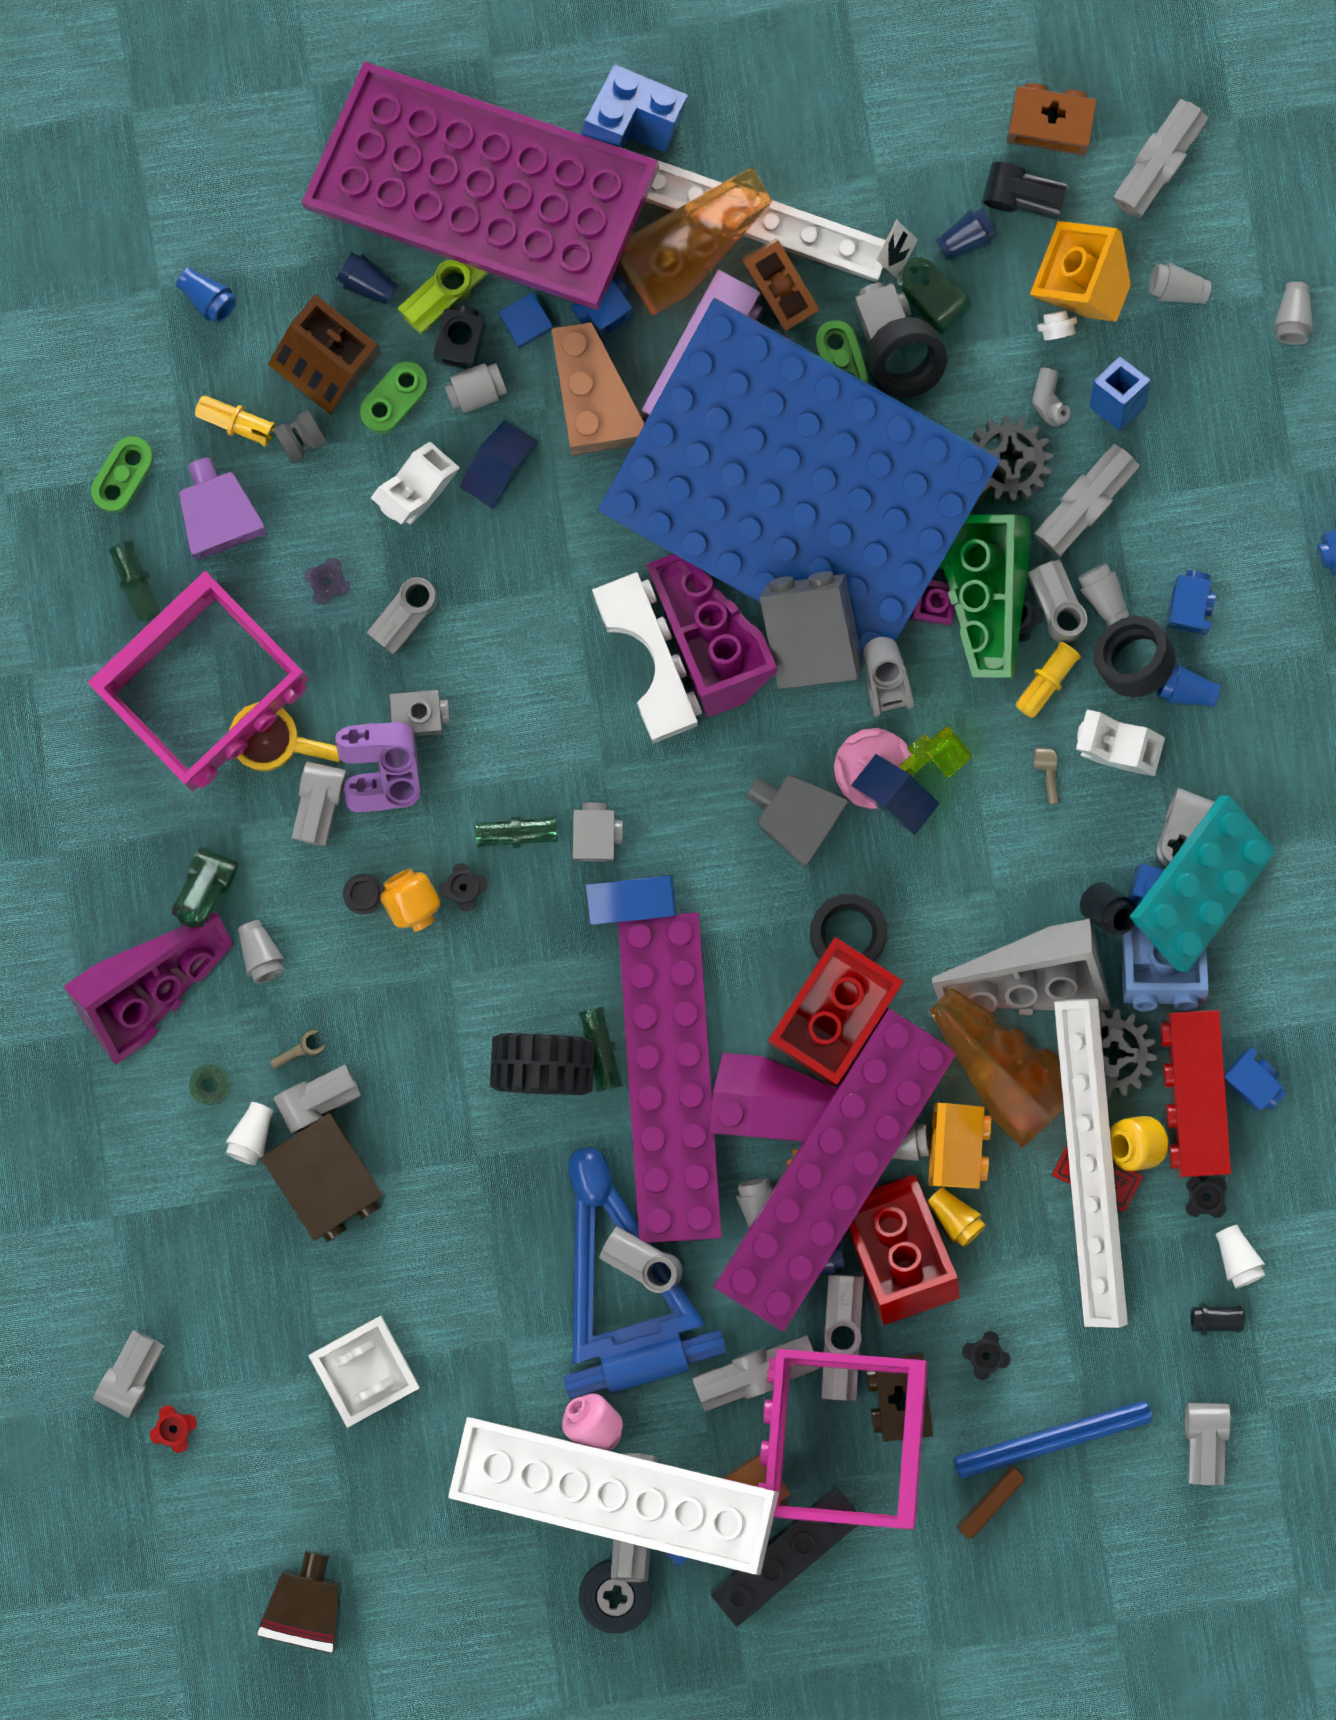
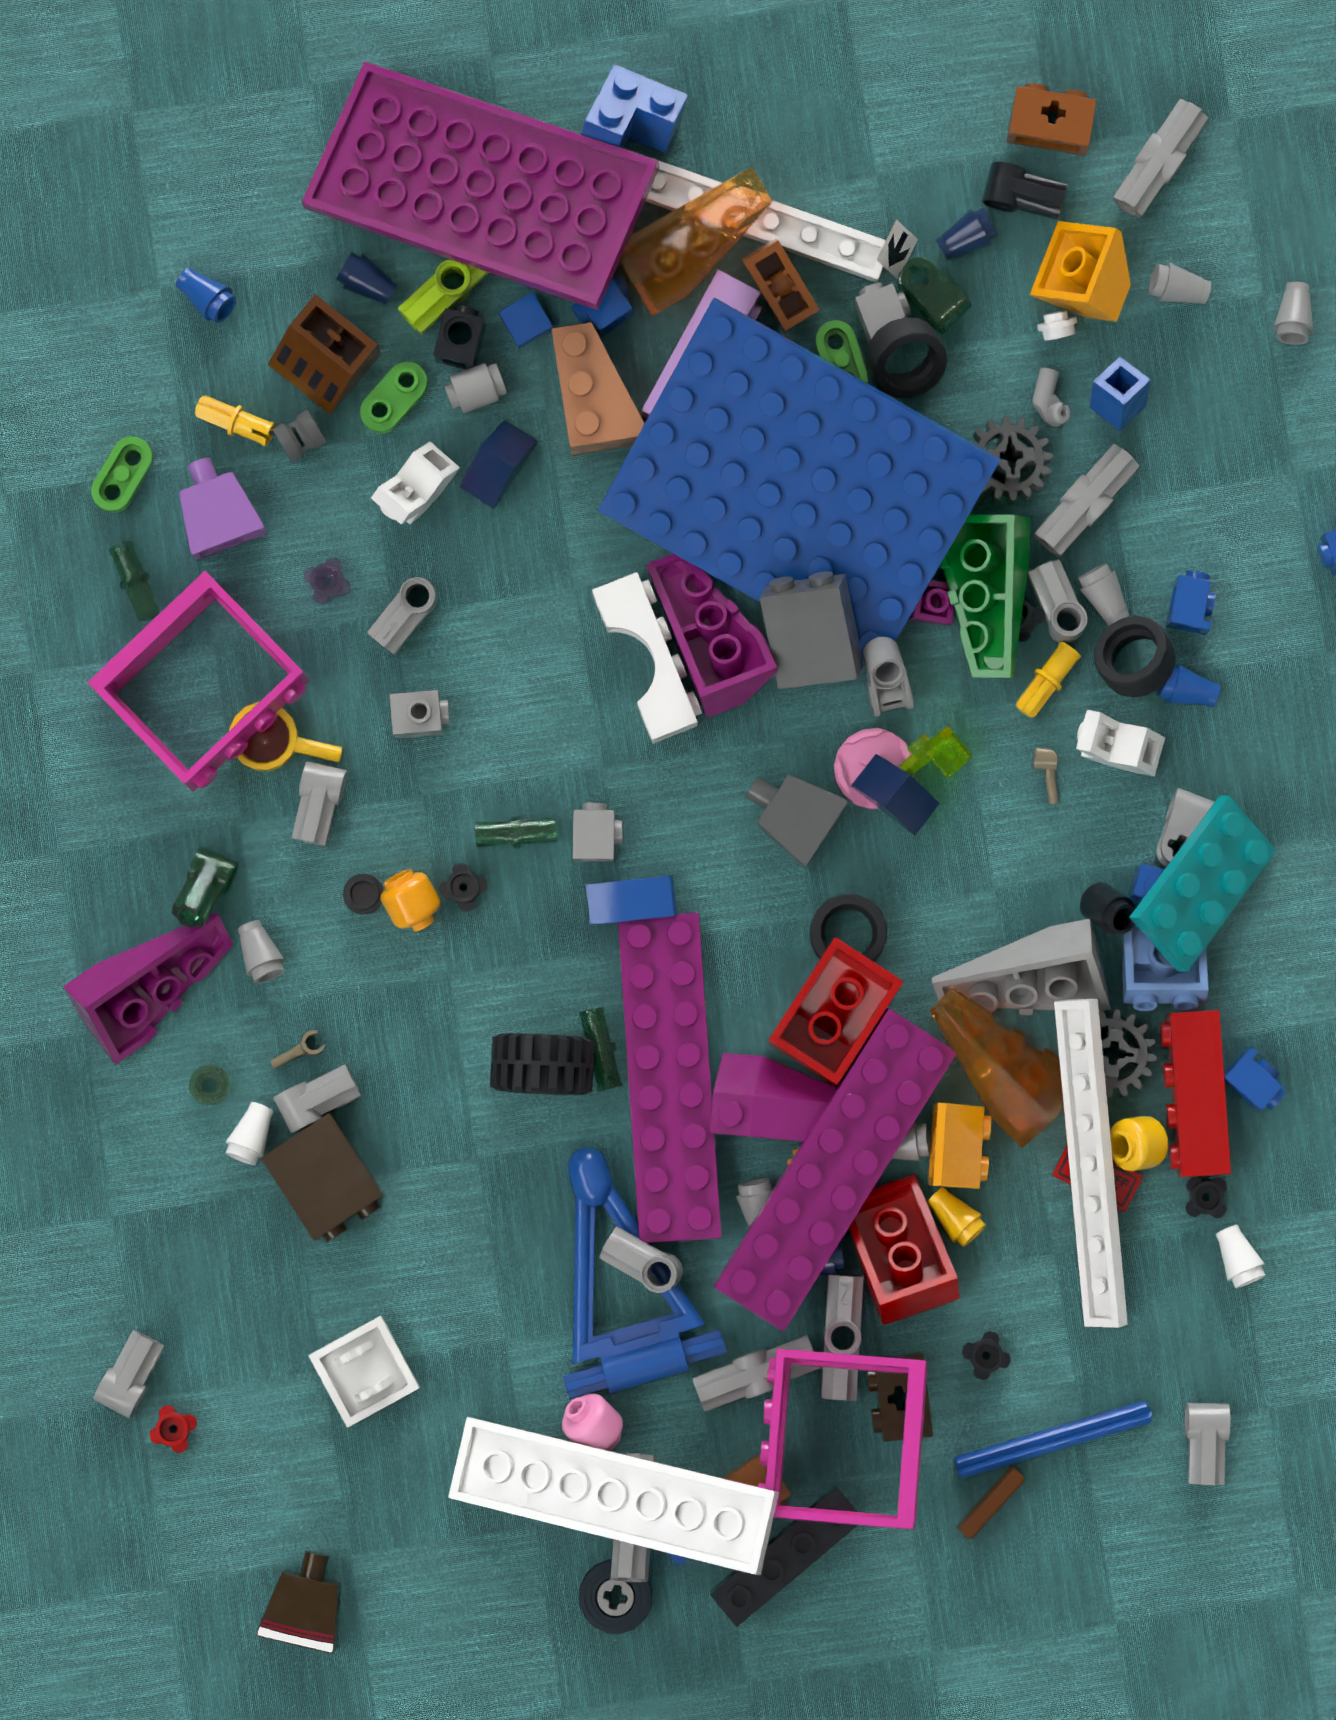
(399, 768): medium lavender piece -> none
(1216, 1319): black pin -> none

